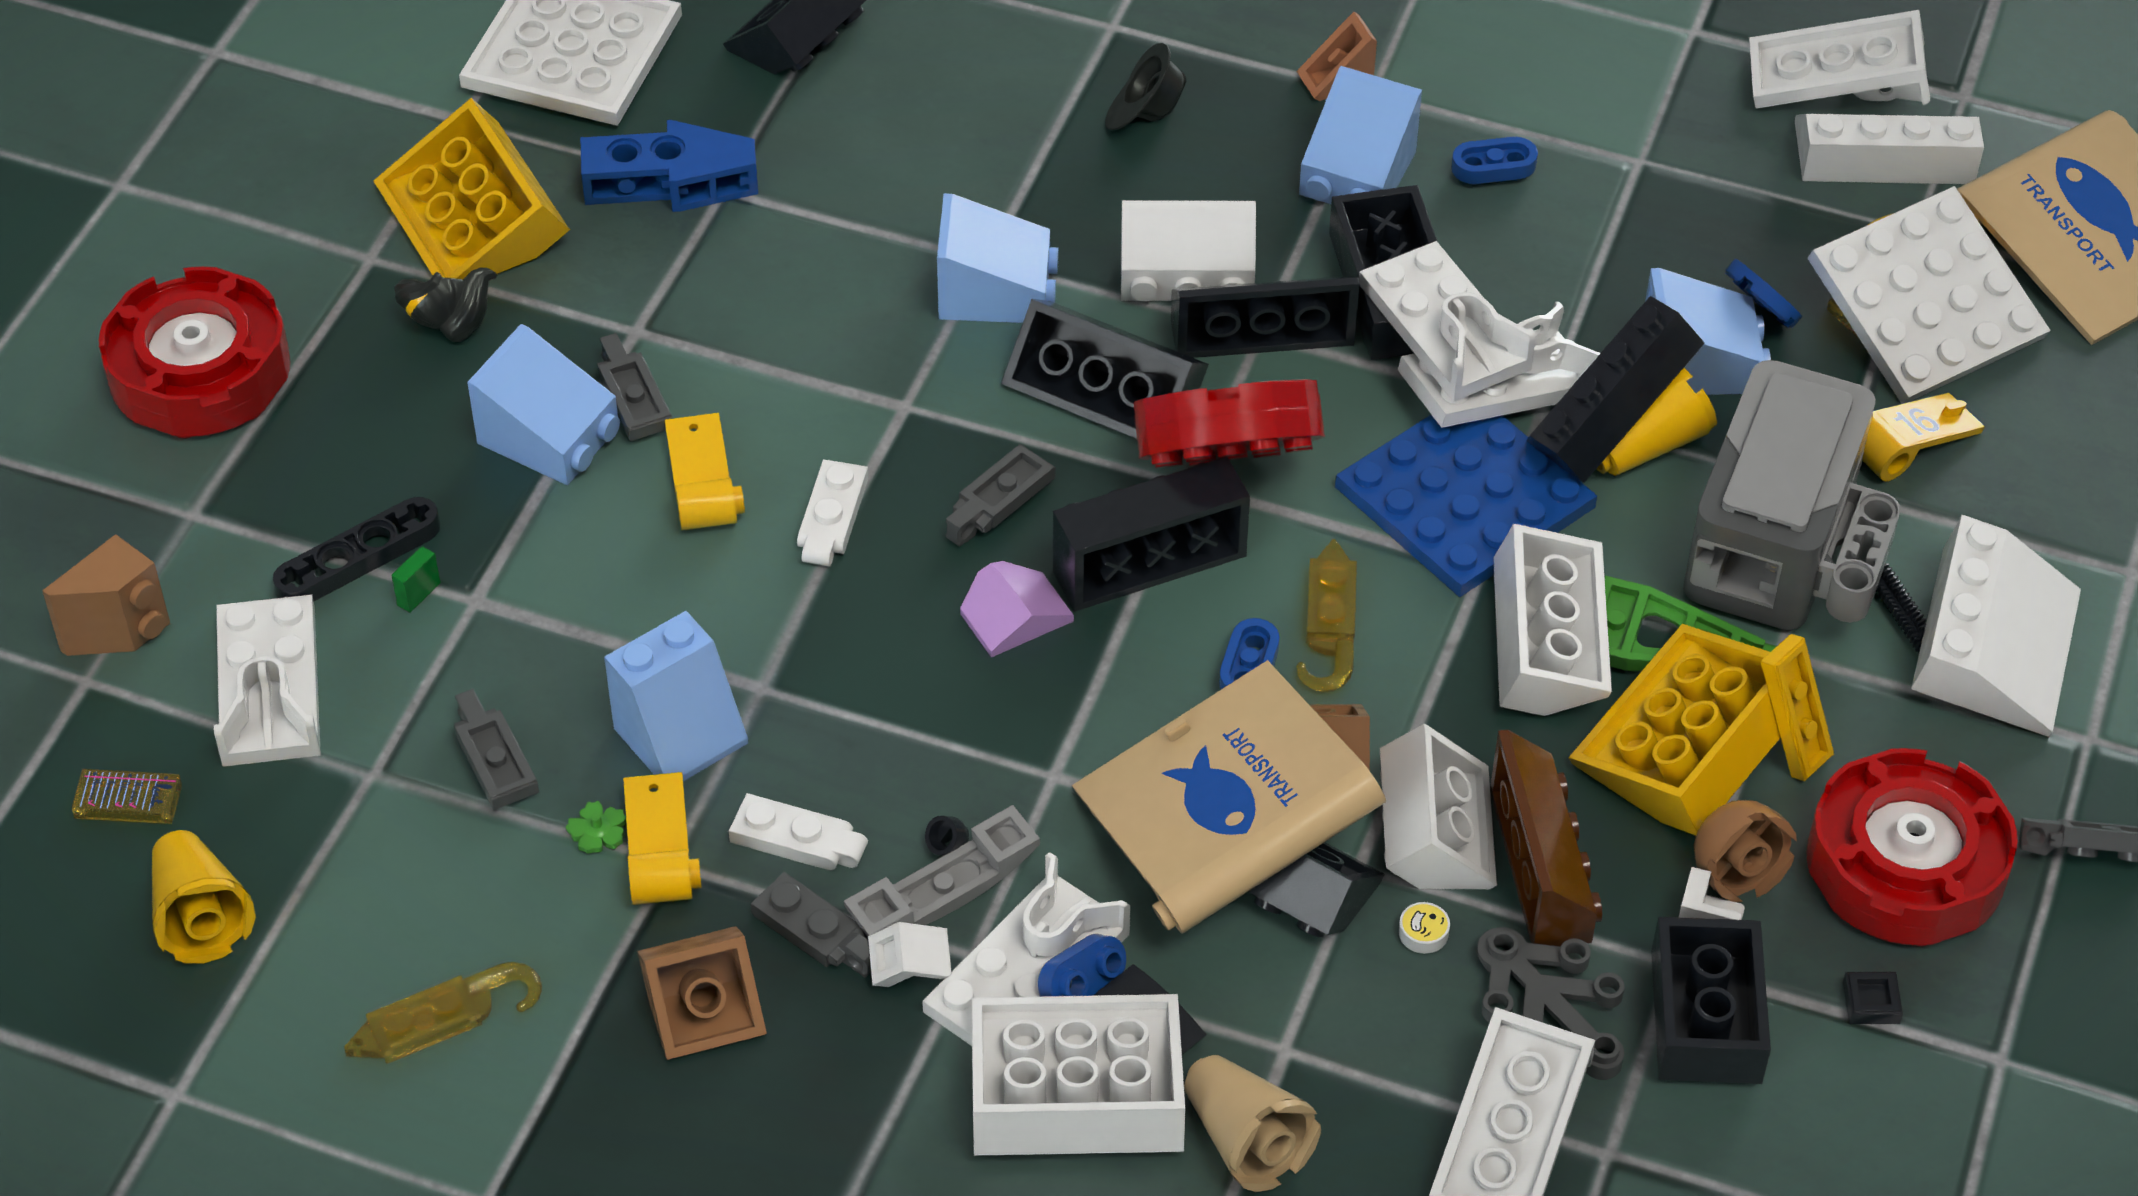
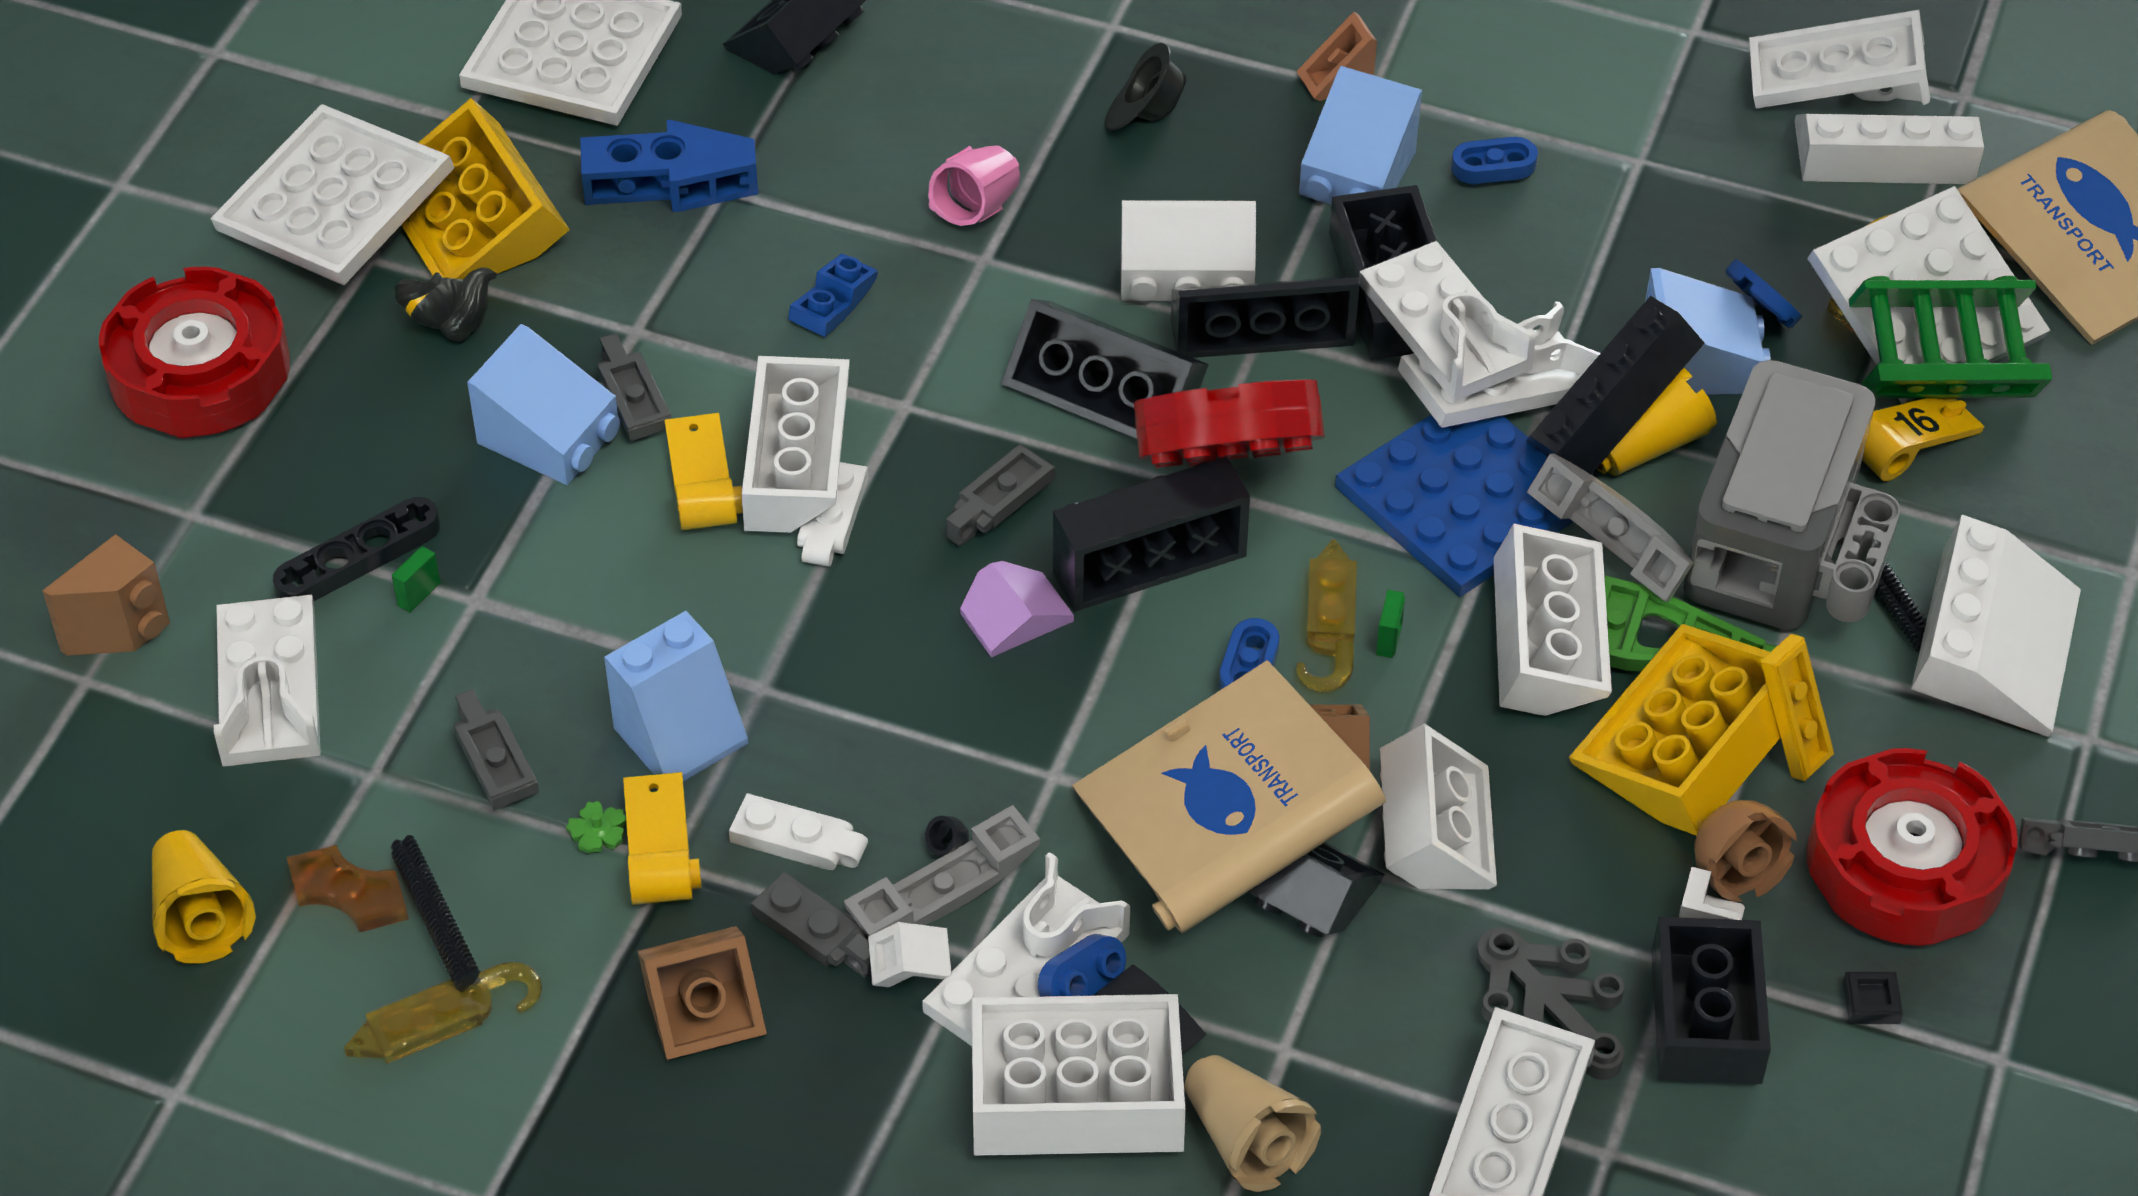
(126, 796): clear yellow tile -> none
(332, 194): none -> white plate
(364, 895): none -> clear orange tile
(435, 913): none -> black axle
(794, 441): none -> white slope
(836, 294): none -> blue slope
(978, 180): none -> bright pink helmet
(991, 263): light blue slope -> none
(1390, 624): none -> green tile
(1424, 927): tile -> none
(1542, 843): reddish brown slope -> none
(1615, 522): none -> light grey slope
(1934, 375): none -> green fence

